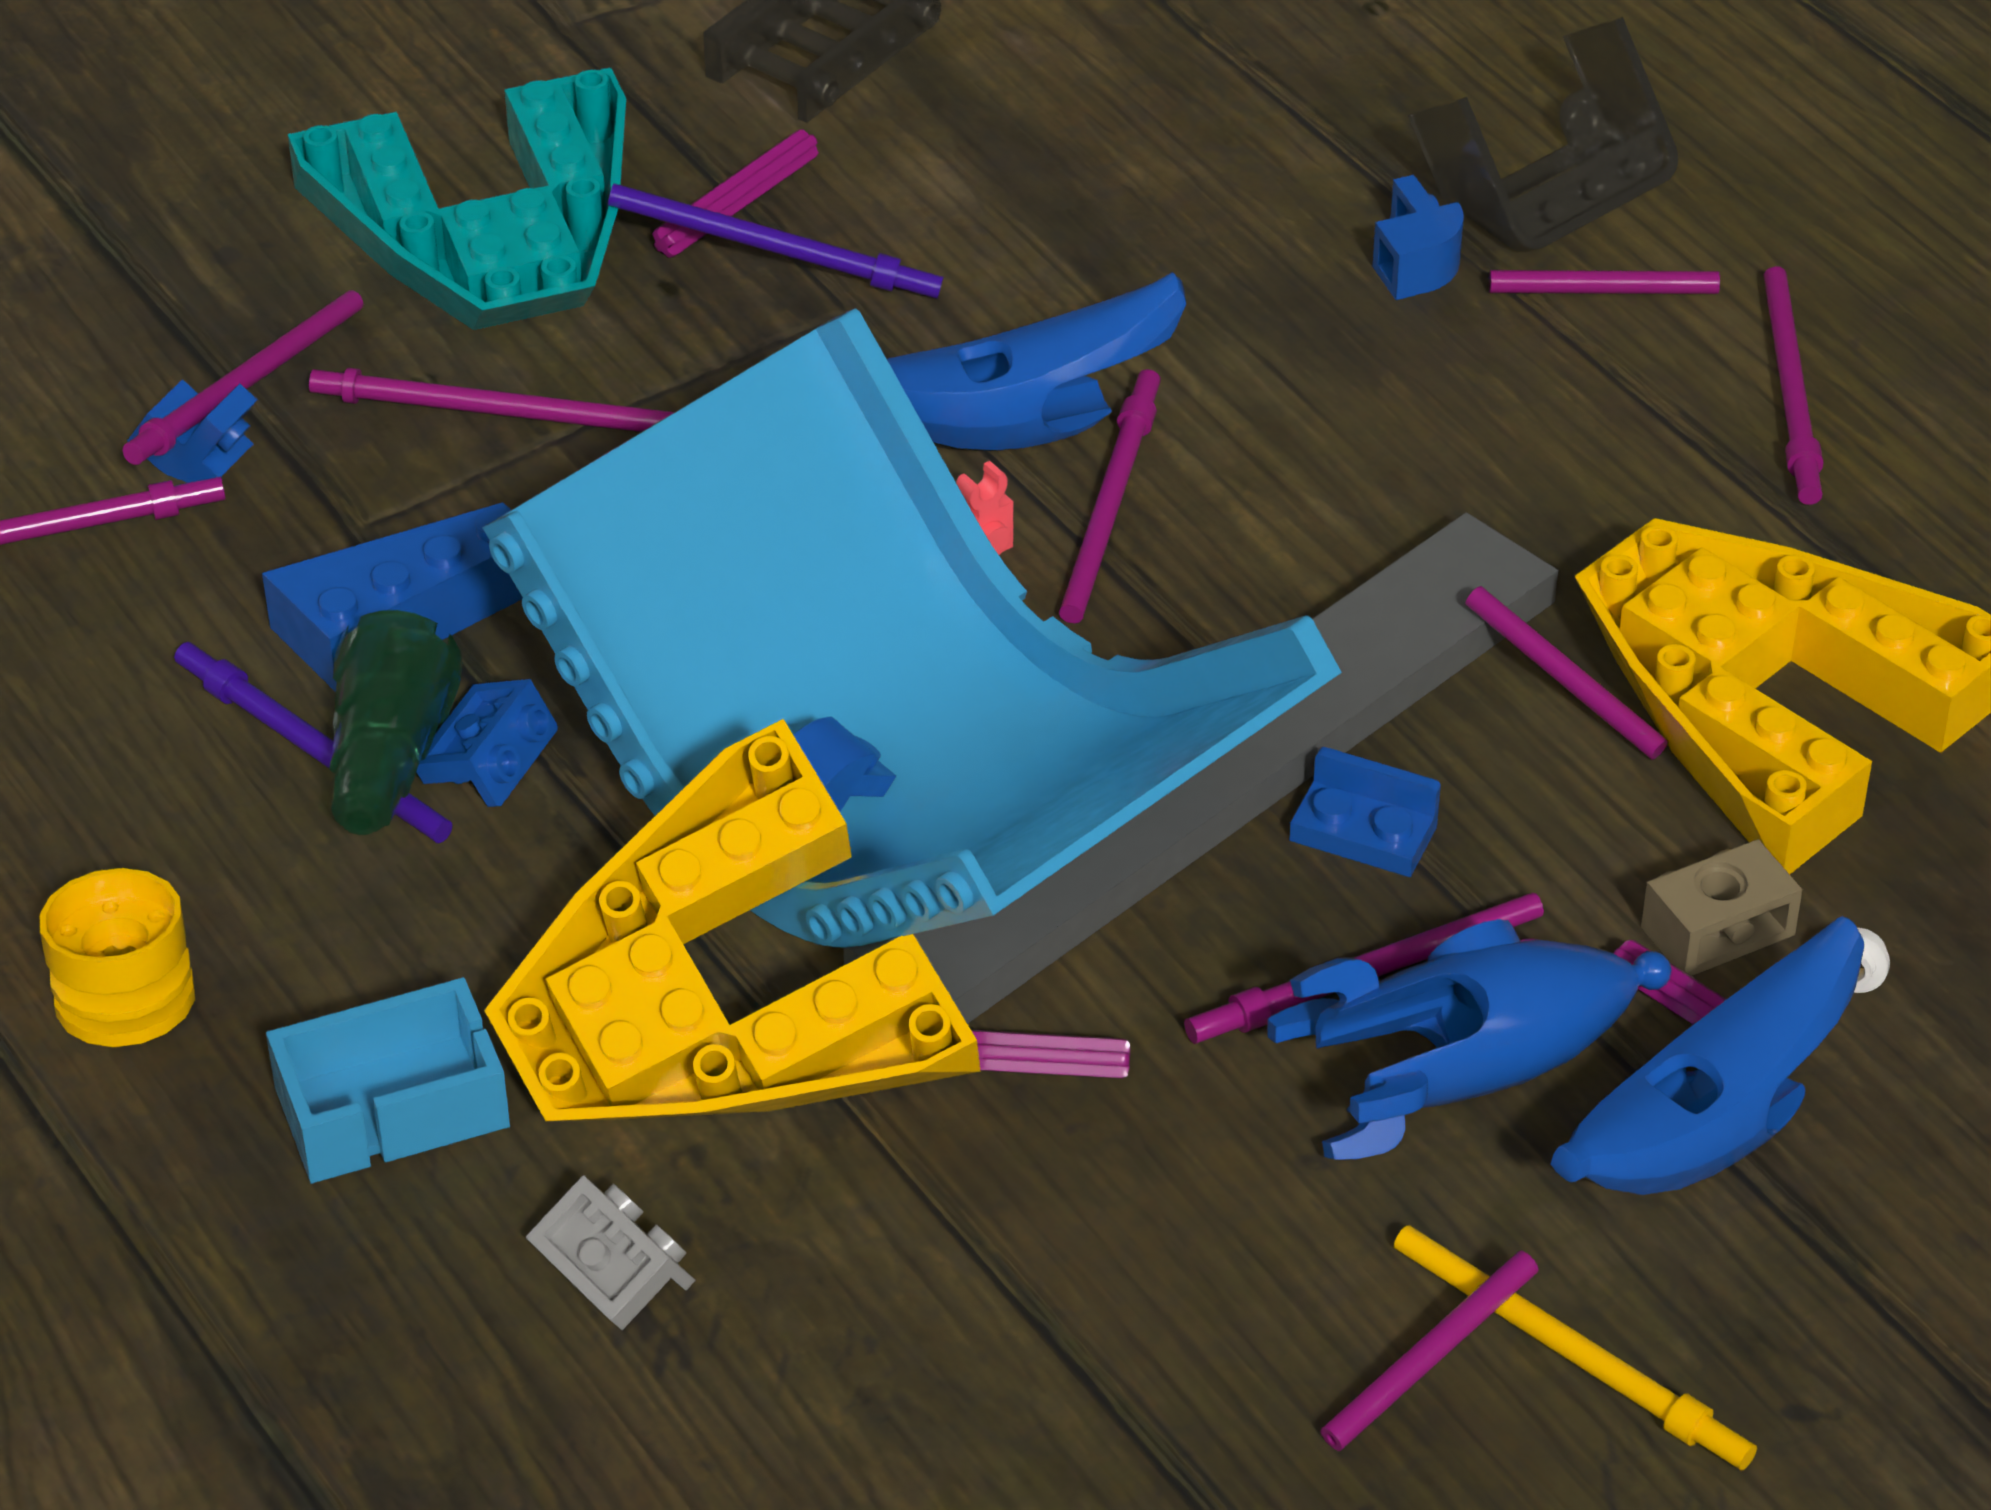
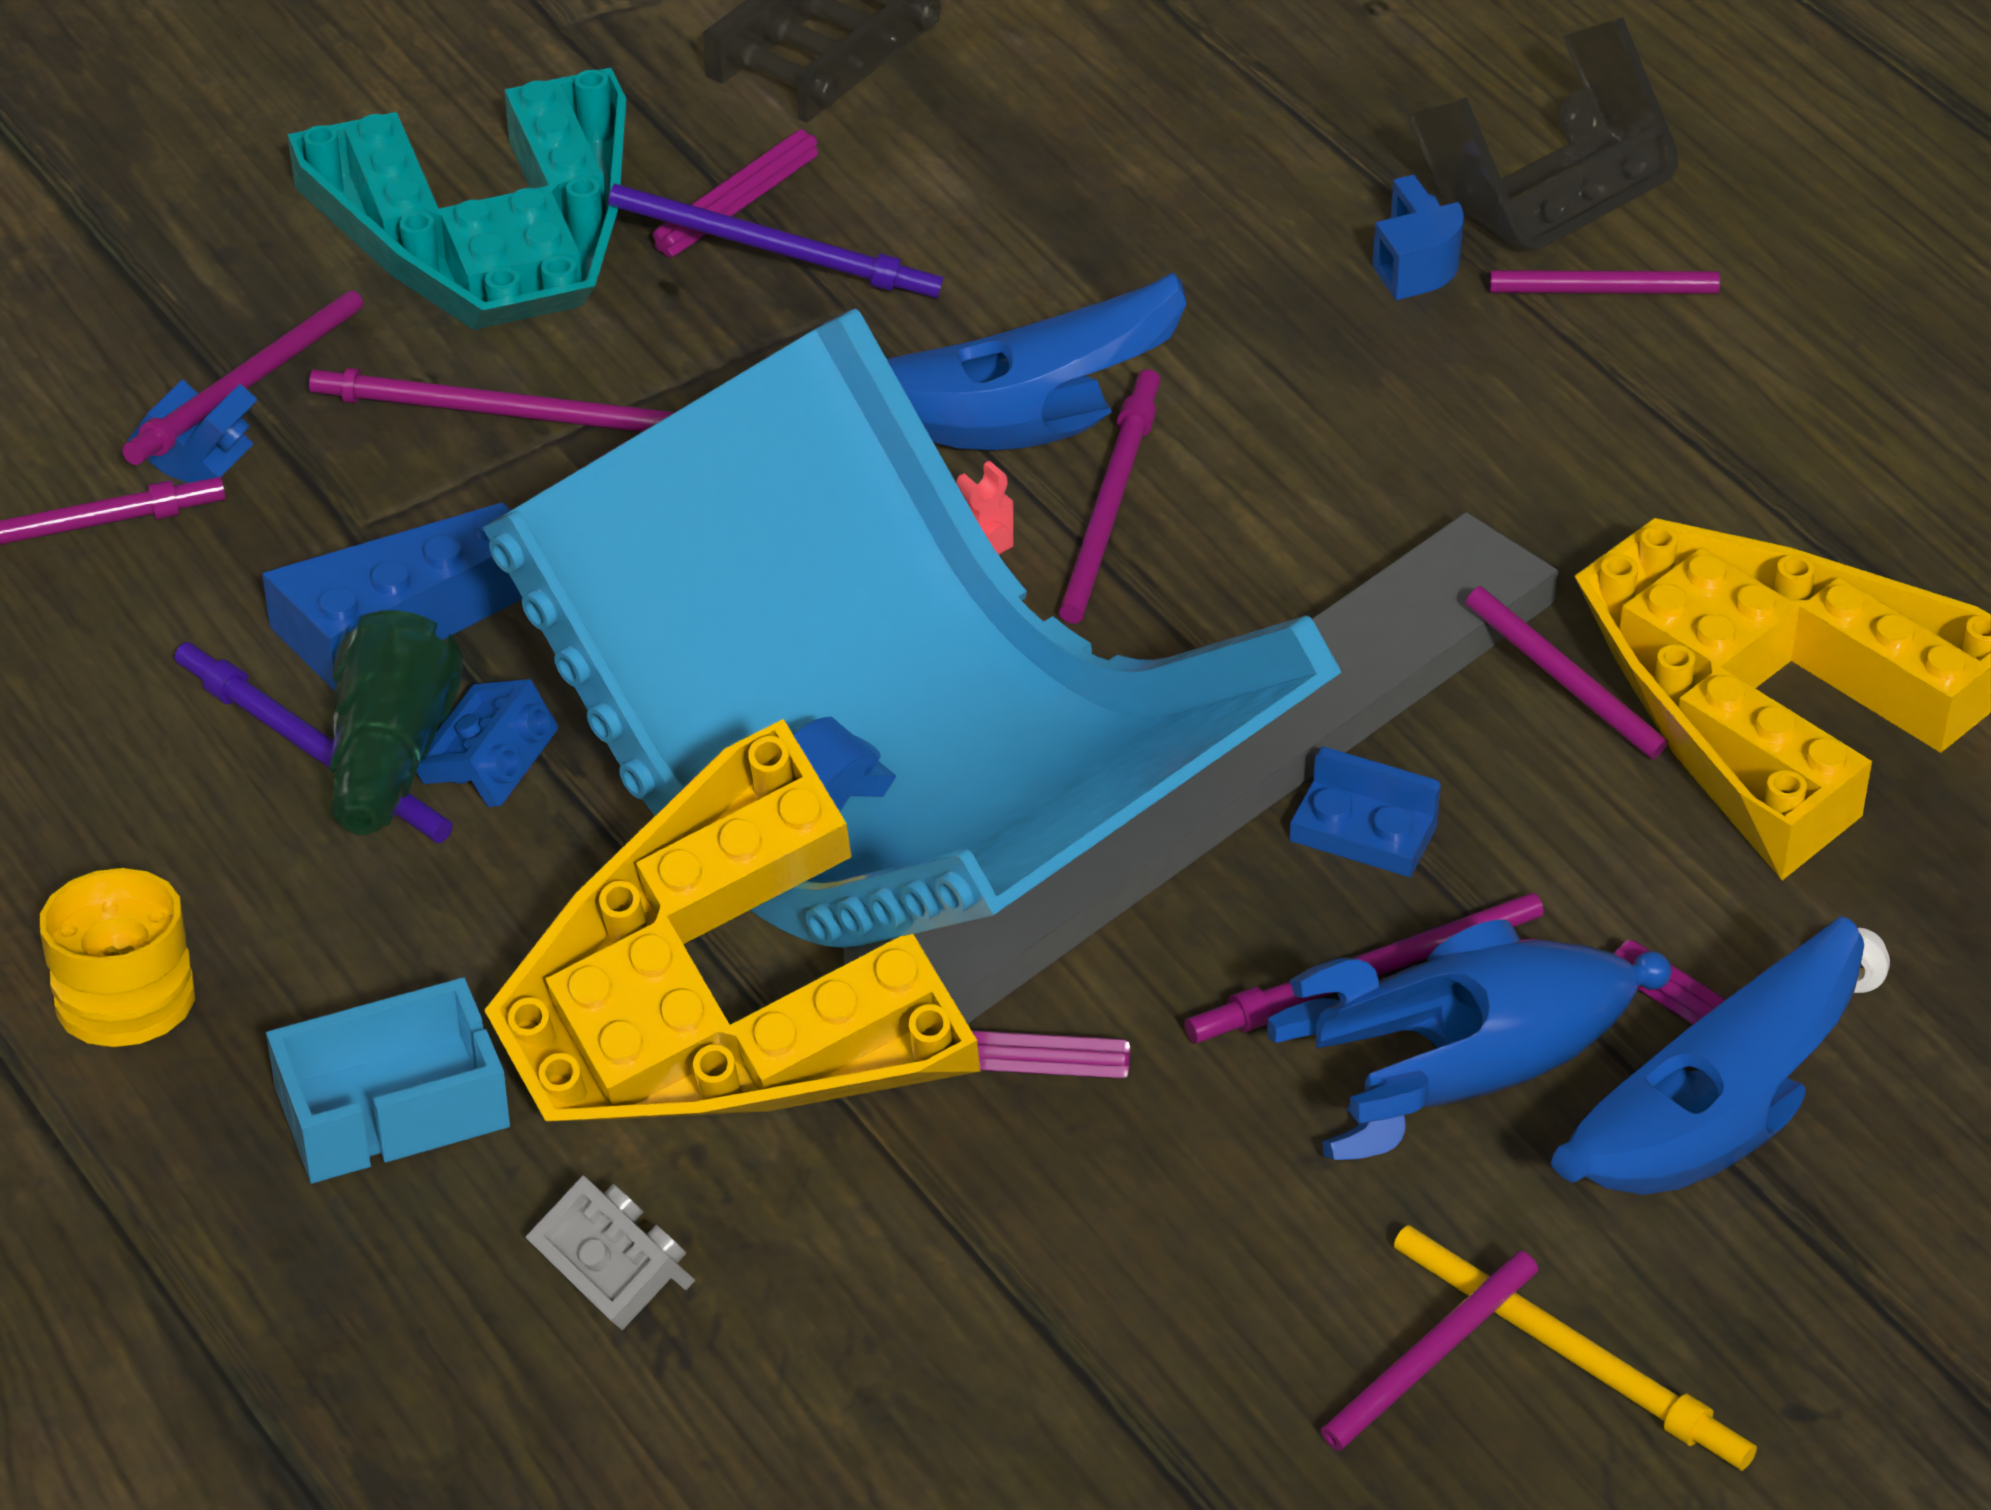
(1721, 908): dark tan brick -> none
(1803, 451): magenta bar -> none

